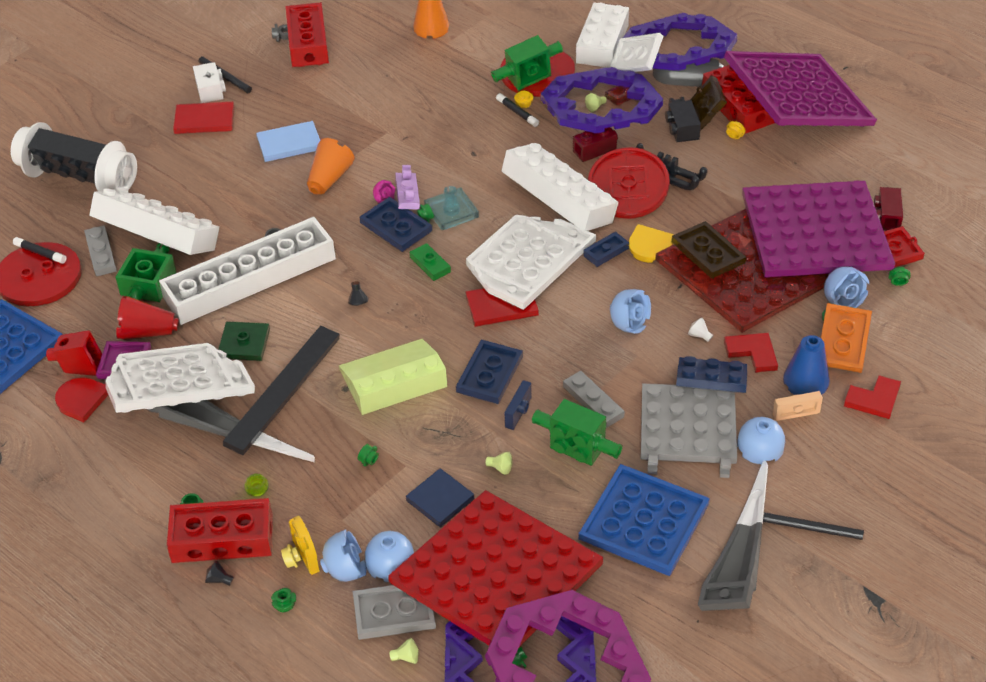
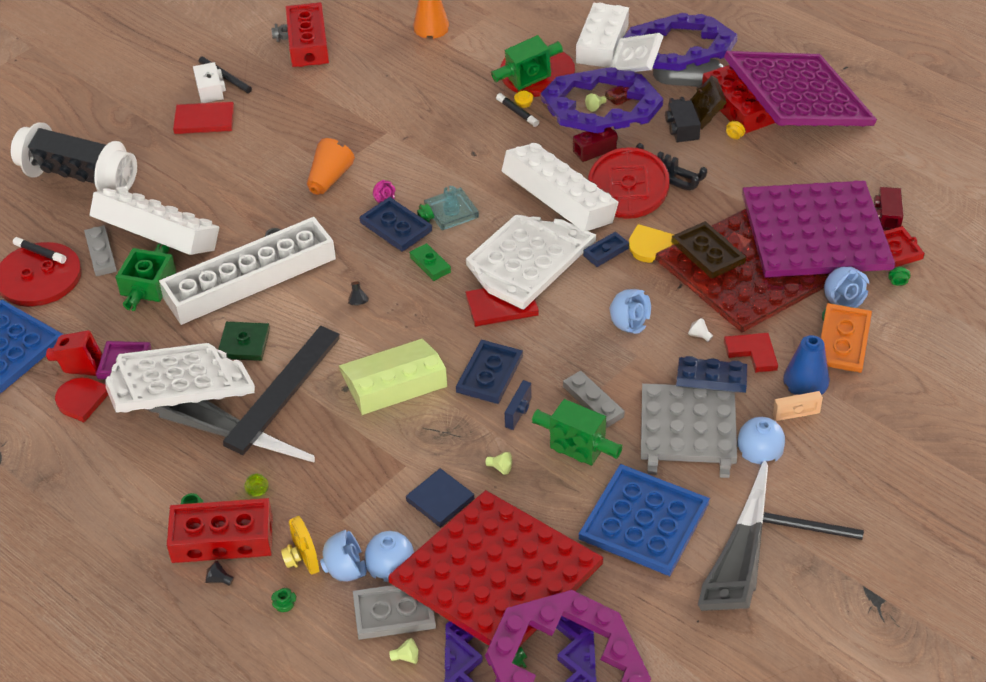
(143, 320): red cone -> none
(288, 141): light blue tile -> none
(368, 455): green plate -> none
(407, 189): lavender plate -> none
(875, 402): red tile -> none

